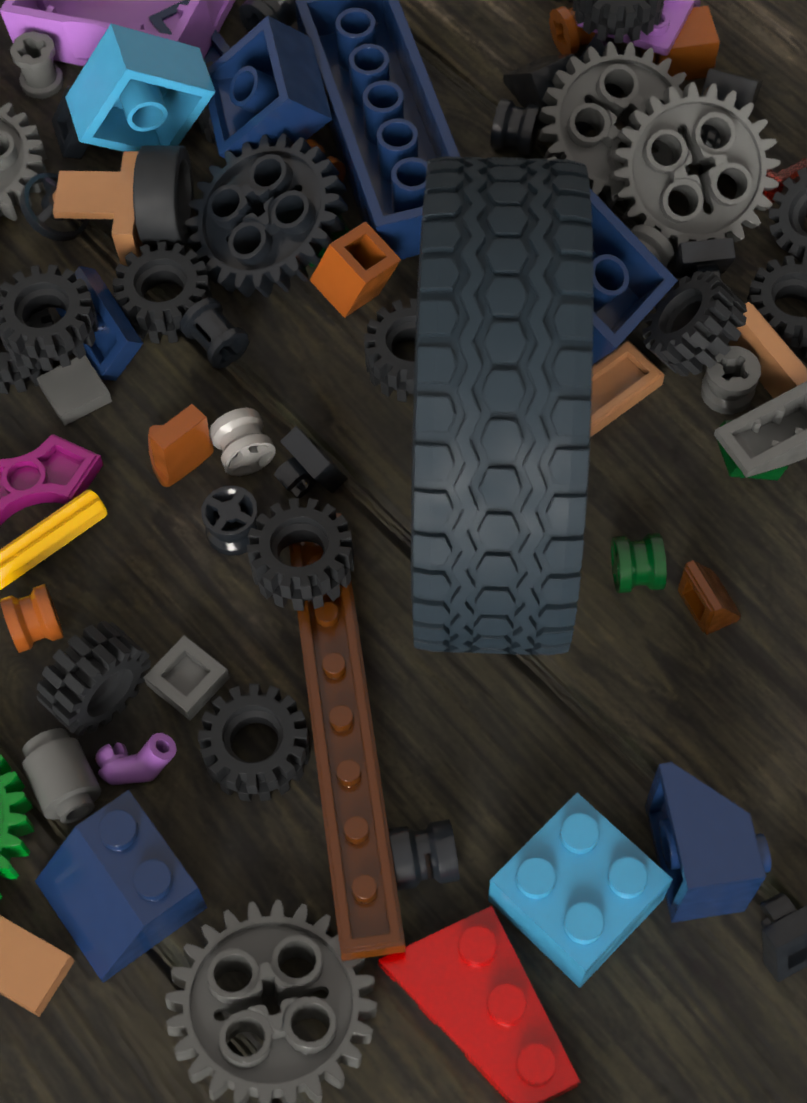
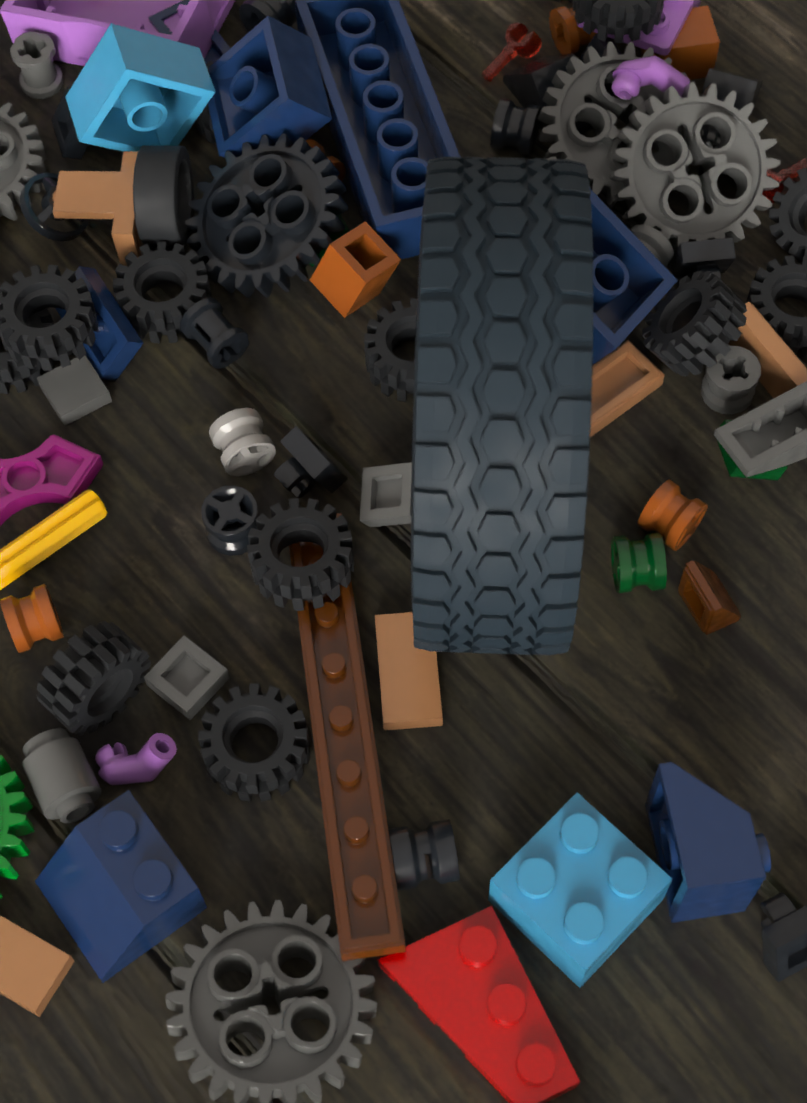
(179, 445): dark orange tile -> none
(386, 495): none -> dark grey plate
(406, 676): none -> medium nougat tile
(524, 49): none -> clear red hand
(644, 72): none -> medium lavender arm
(672, 515): none -> dark orange wheel

